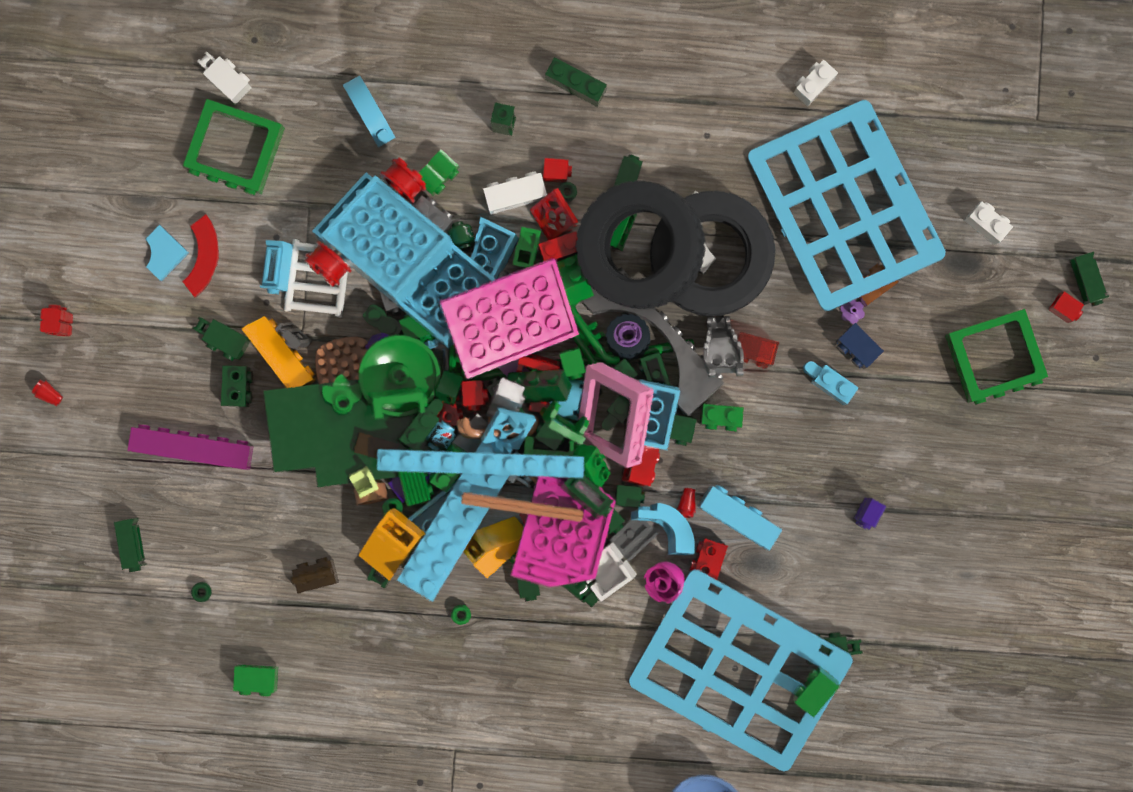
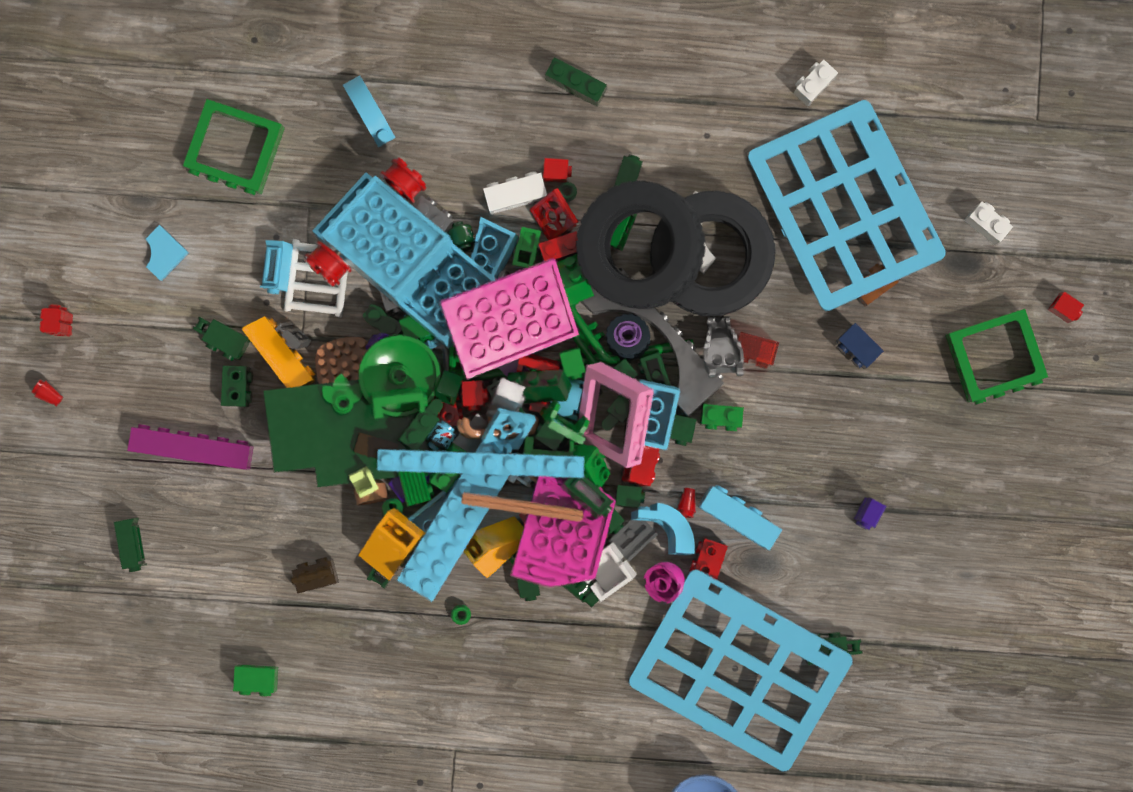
(195, 592): dark green plate -> none
(207, 256): red tile -> none
(225, 78): white brick -> none
(438, 172): green brick -> none
(503, 119): dark green window -> none
(816, 691): green brick -> none
(830, 382): medium azure brick -> none
(849, 315): medium lavender plant -> none
(1088, 279): dark green window -> none

